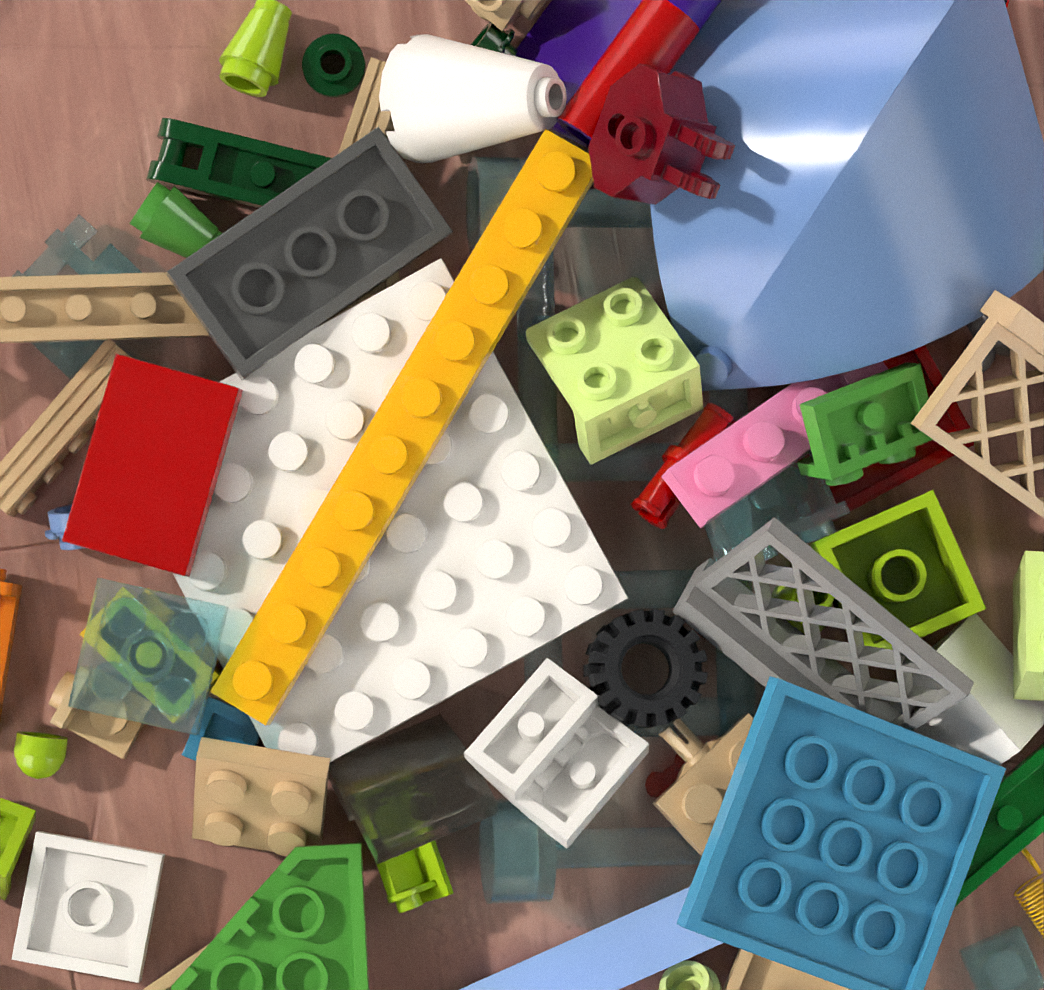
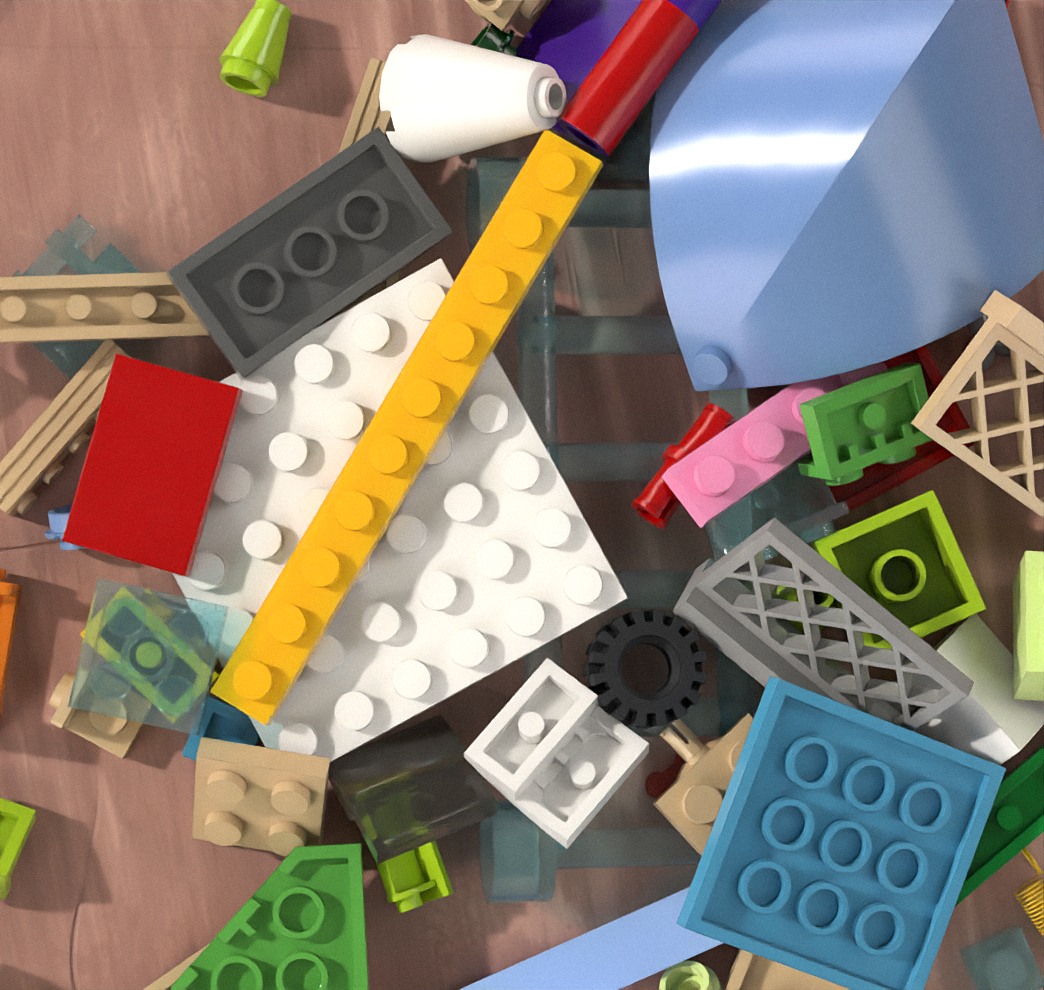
(39, 753): lime hinge -> none
(88, 906): white plate -> none
(173, 222): bright green cone -> none
(230, 164): dark green plate -> none
(337, 84): dark green plate -> none
(618, 368): yellowish green bracket -> none
(659, 139): dark red hinge -> none

